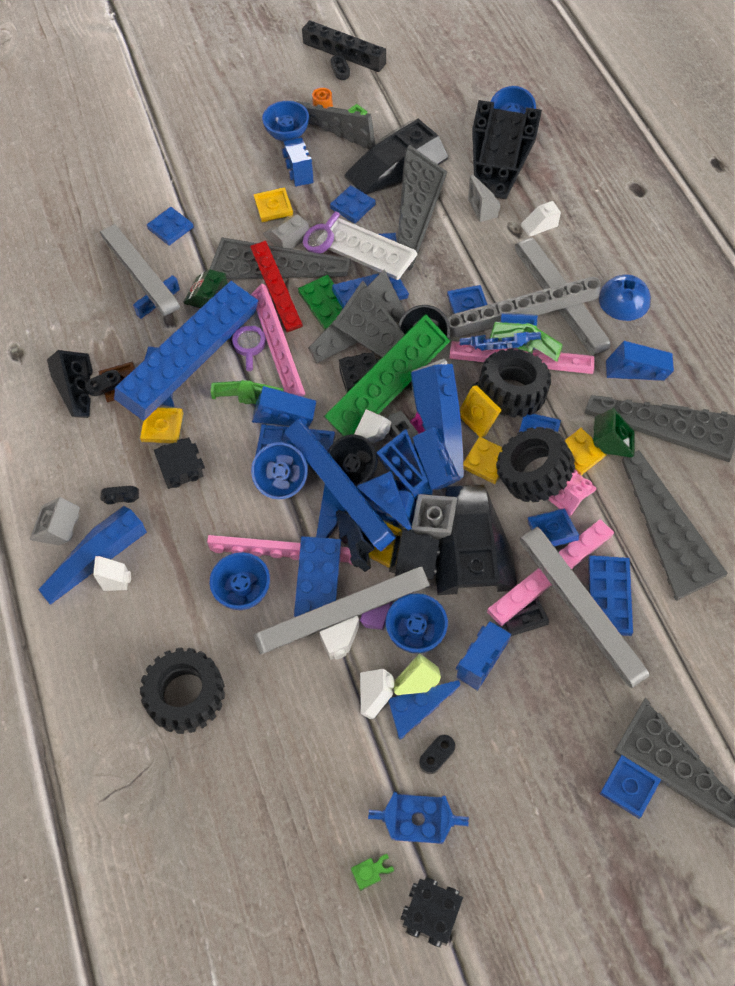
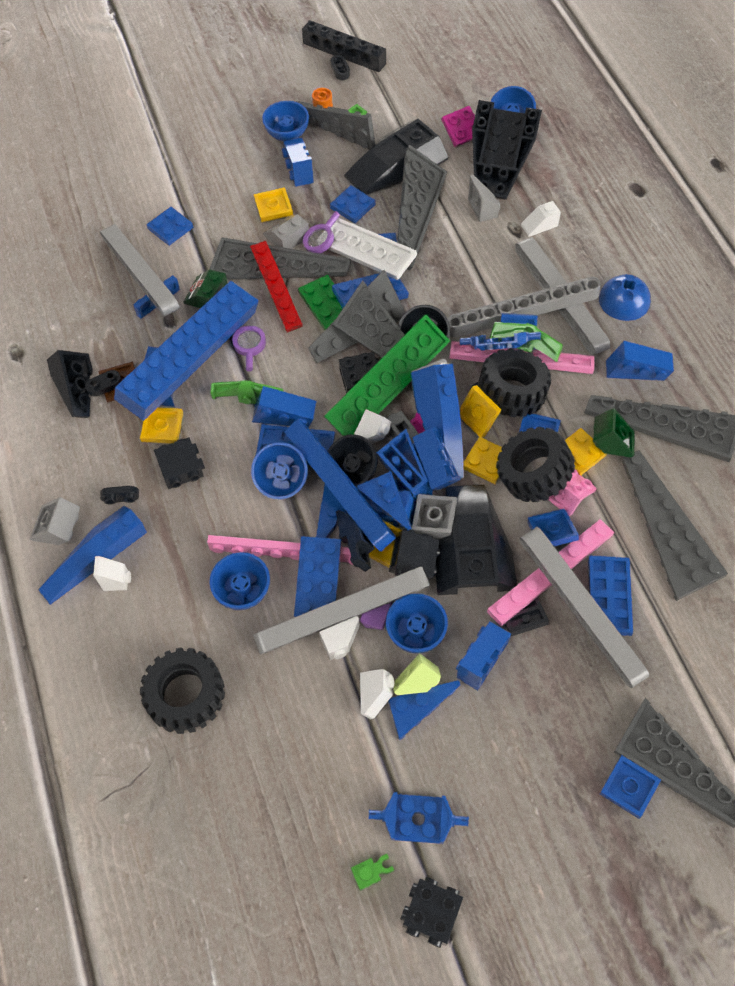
(277, 342): bright pink plate -> none
(437, 753): black plate -> none
(459, 125): none -> dark pink plate
(466, 298): blue plate -> none

